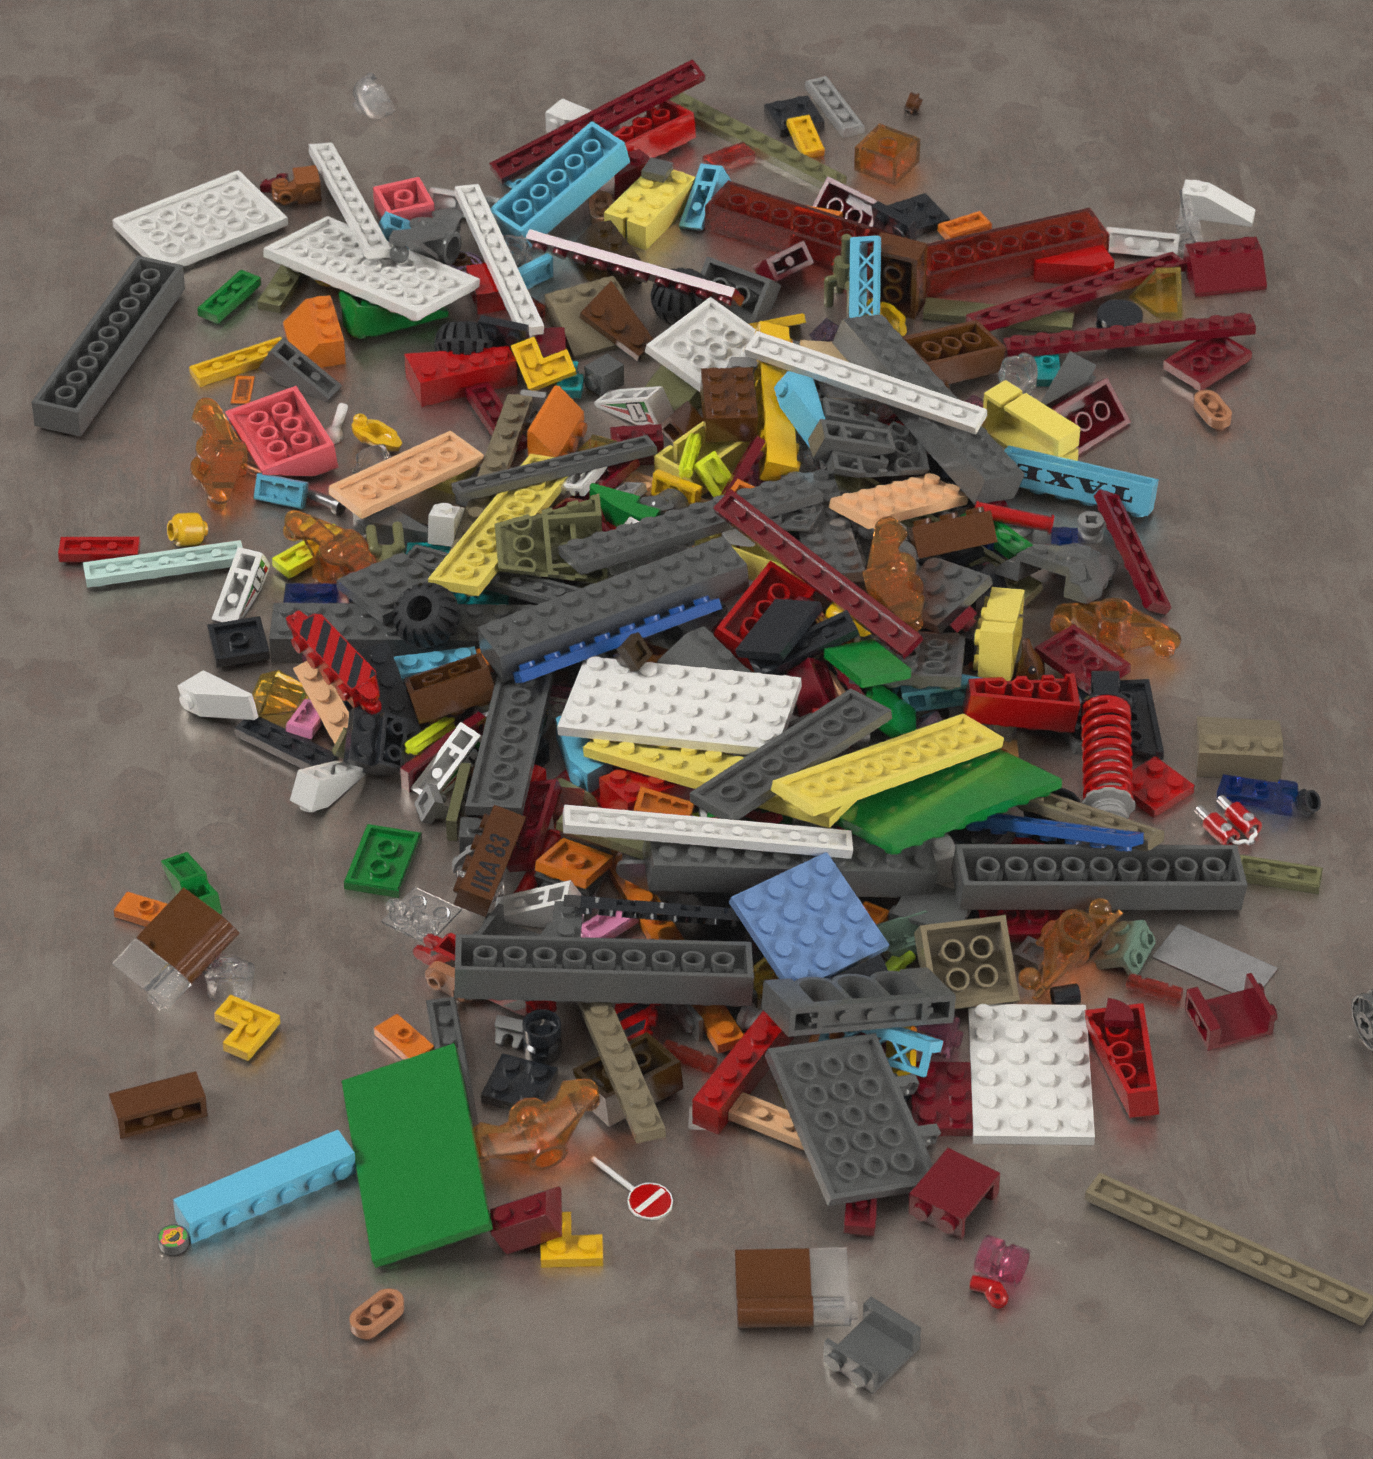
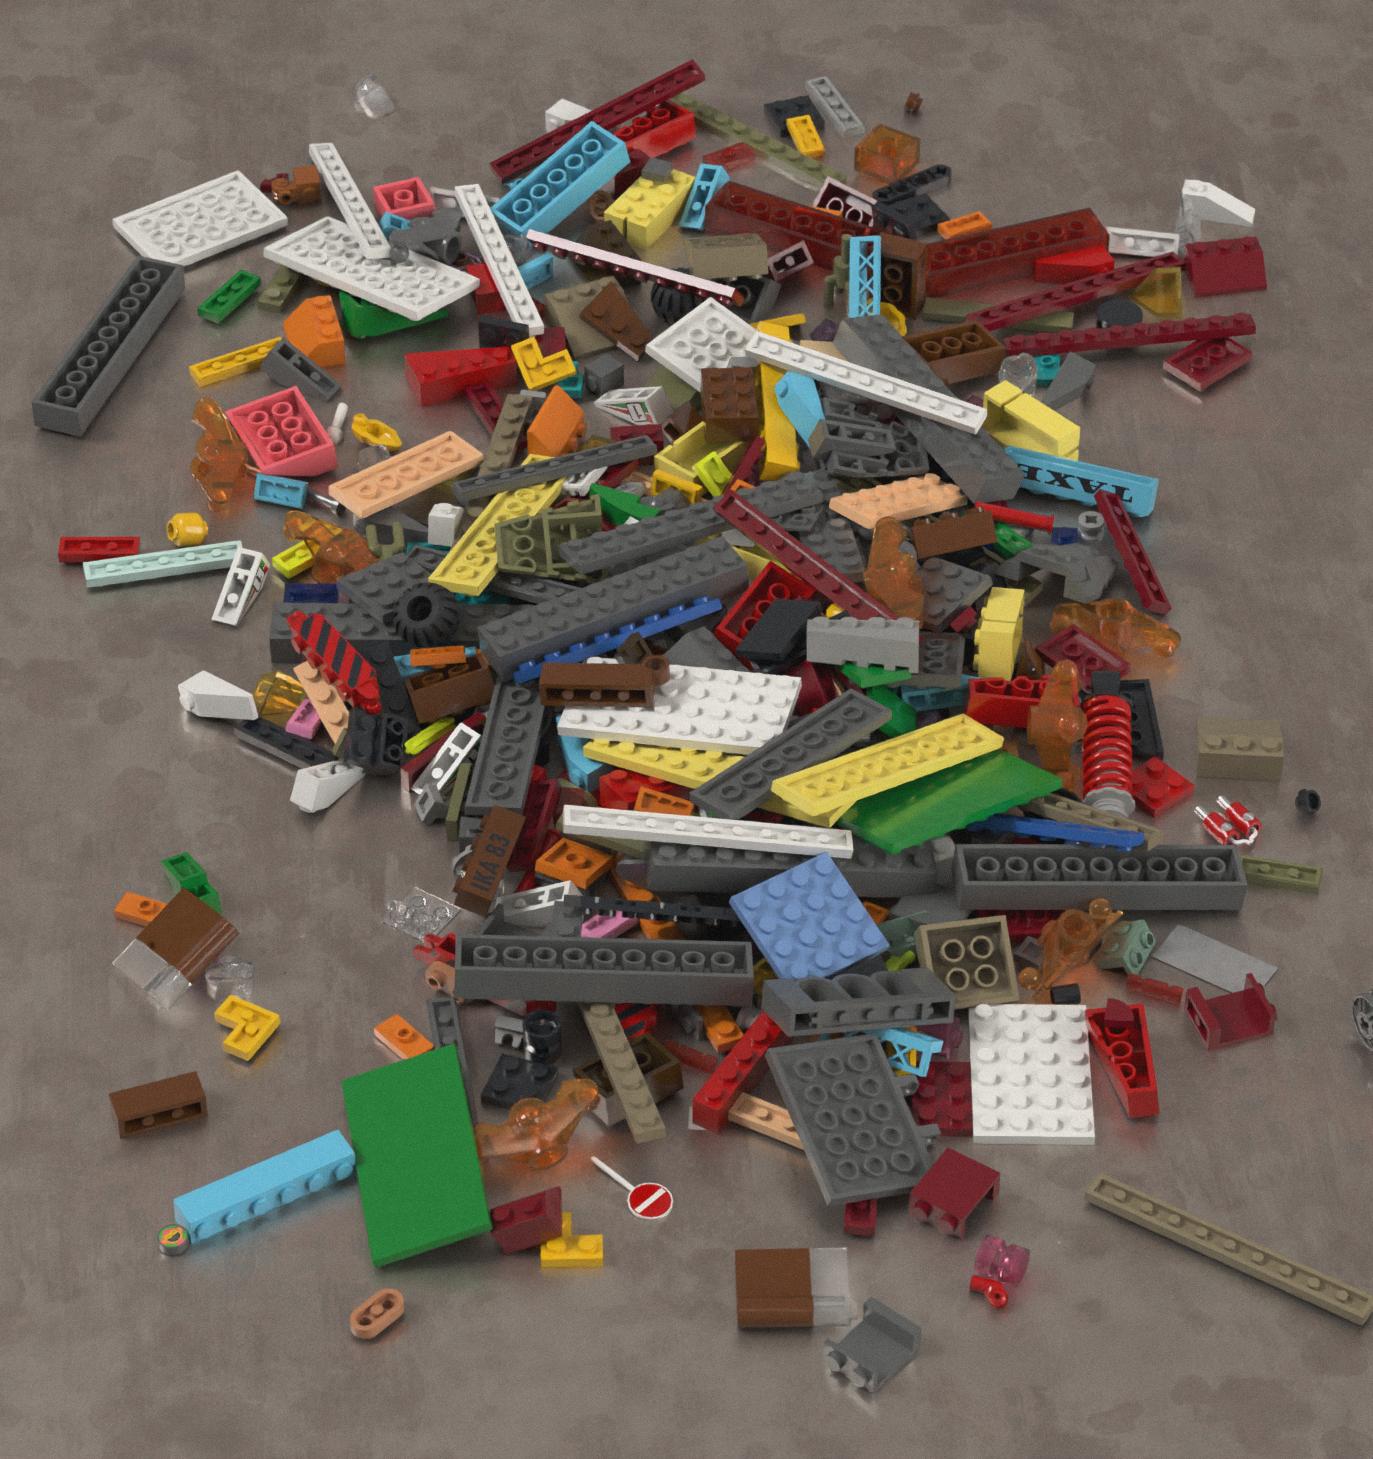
(238, 641): black plate -> none
(242, 389): sticker -> none
(383, 861): green tile -> none
(438, 656): none -> orange plate
(462, 338): black wheel -> none
(603, 683): none -> reddish brown hinge
(690, 455): neon yellow axle -> none
(727, 256): none -> dark tan slope
(864, 642): none -> light grey wedge
(933, 177): none -> black beam
(1057, 723): none -> clear orange piece
(1095, 411): dark red slope -> none
(1212, 409): nougat plate -> none
(1260, 793): clear blue plate -> none

